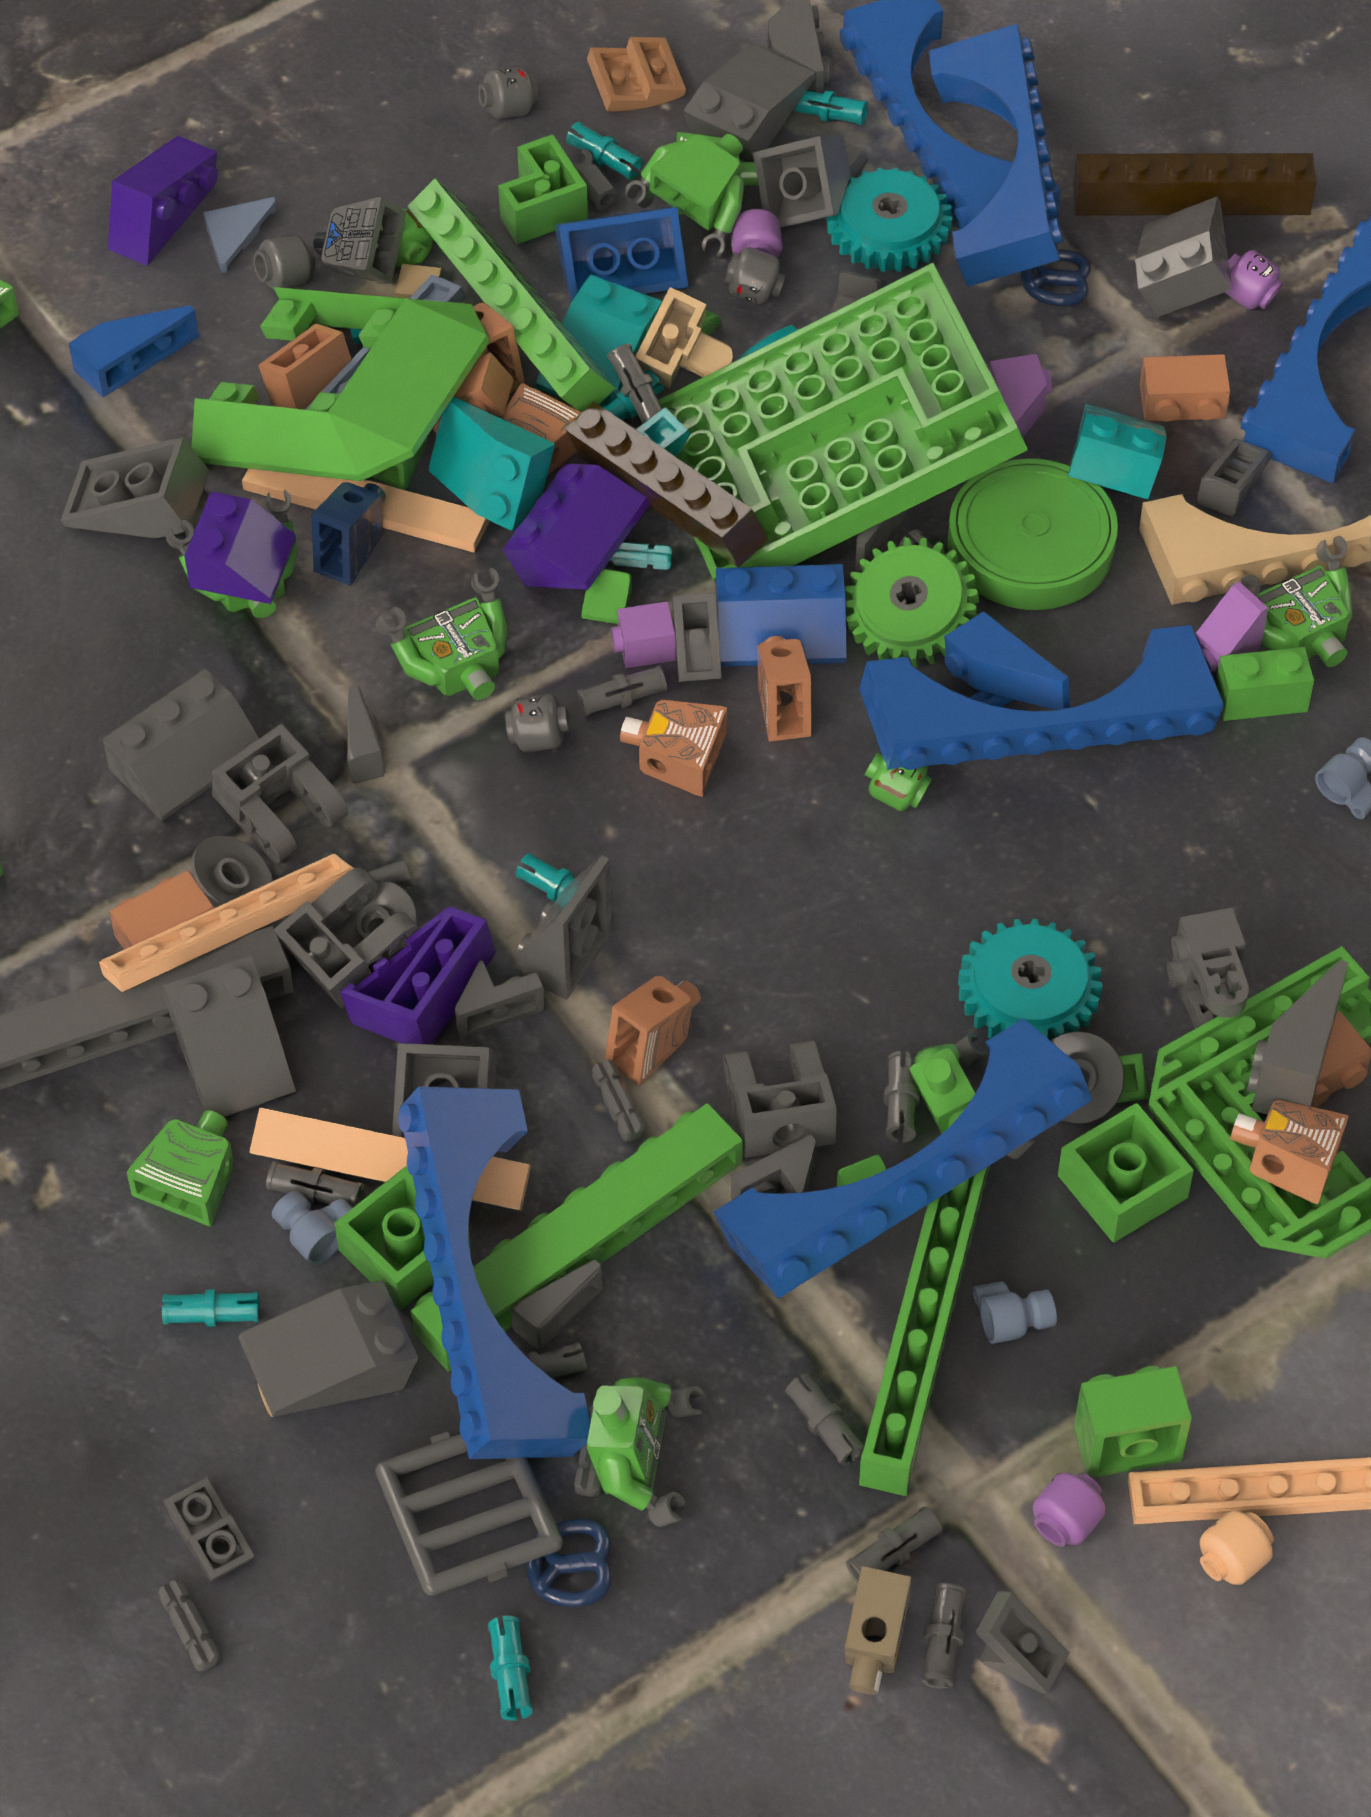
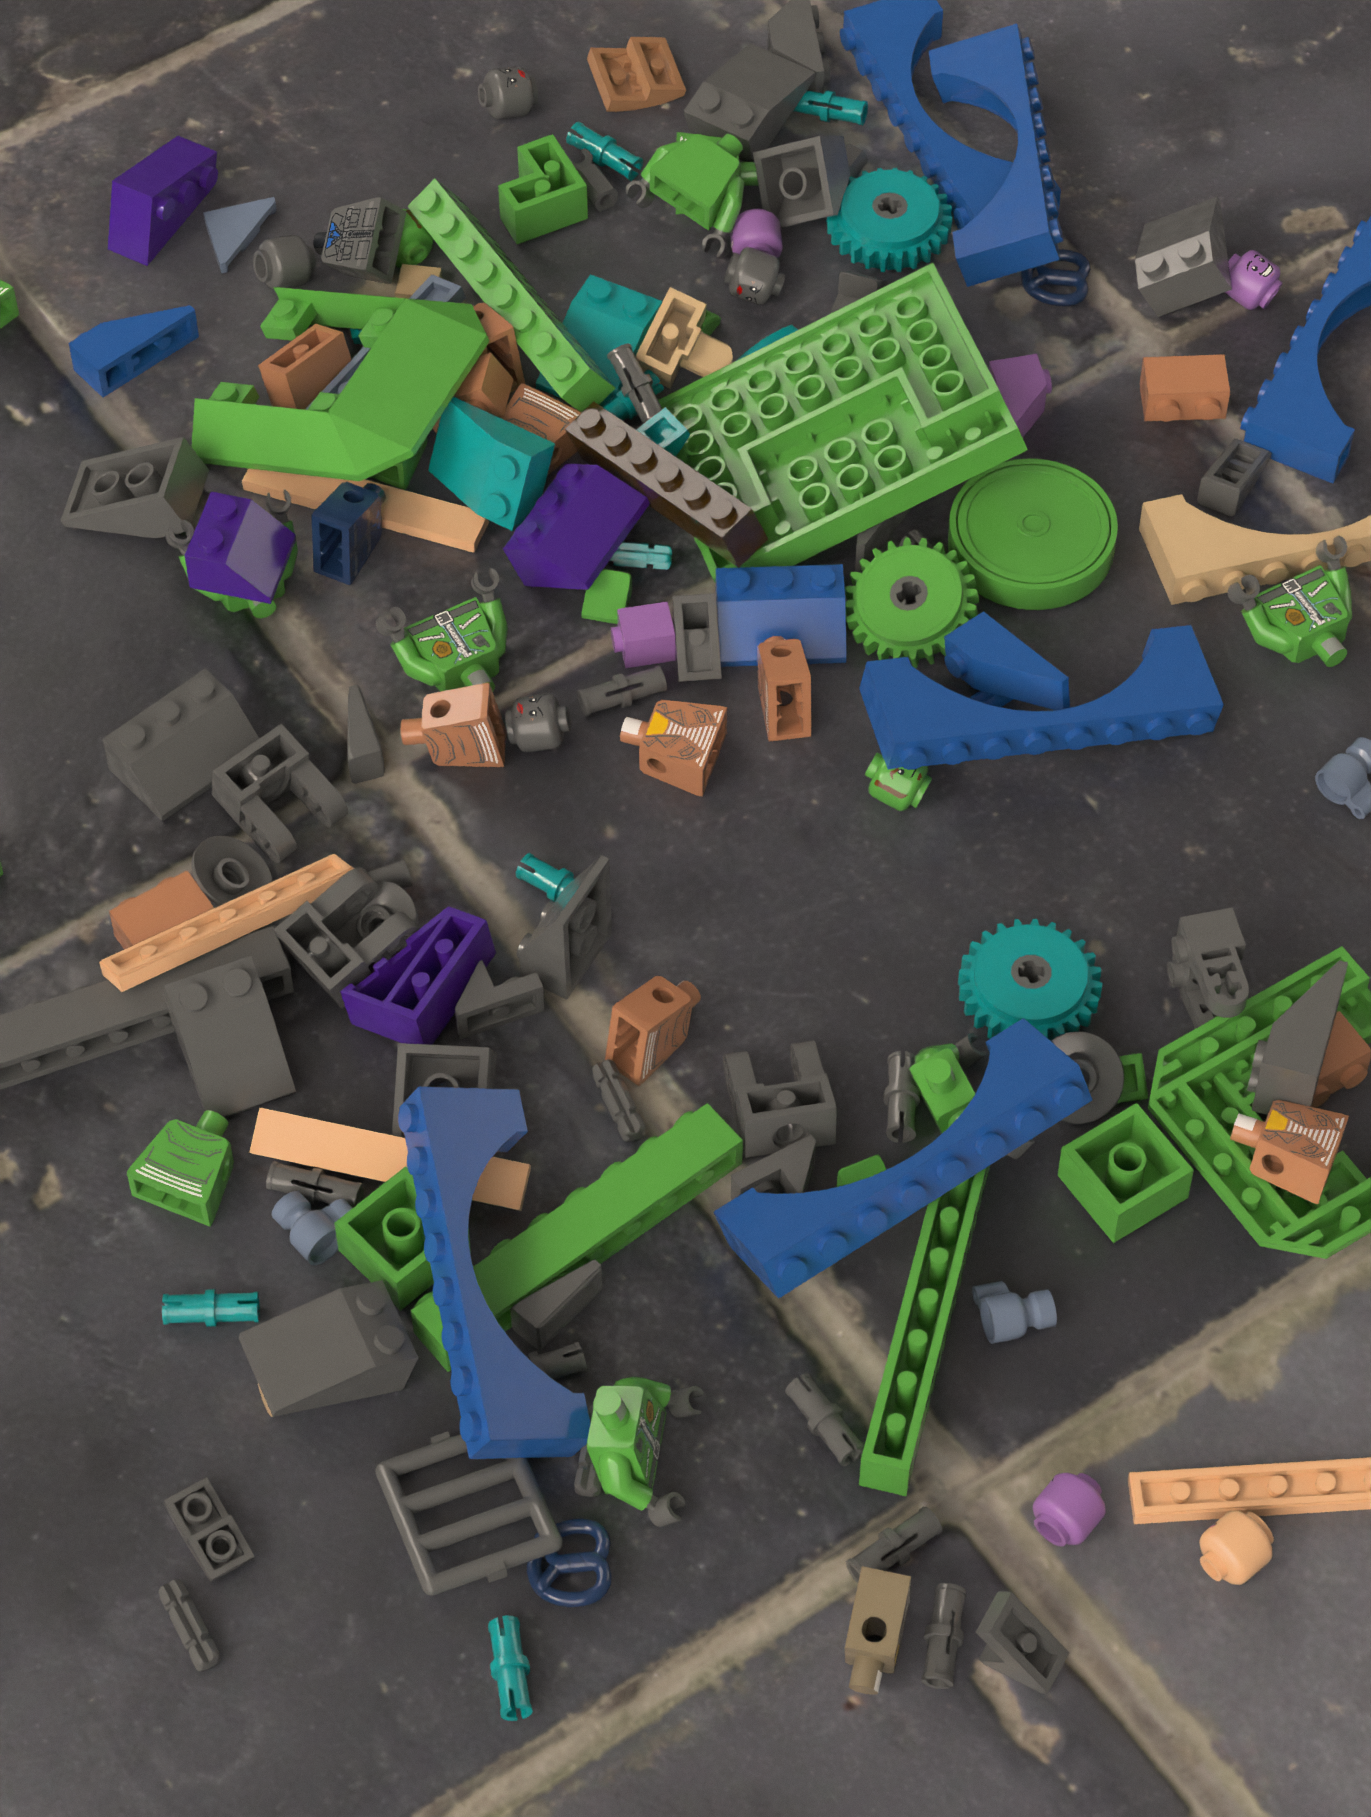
(460, 728): none -> nougat torso
(627, 249): blue slope -> none
(1117, 451): teal slope -> none
(1132, 1421): bright green brick -> none
(1179, 180): dark brown brick -> none
(1232, 627): medium lavender slope -> none
(1264, 683): bright green brick -> none

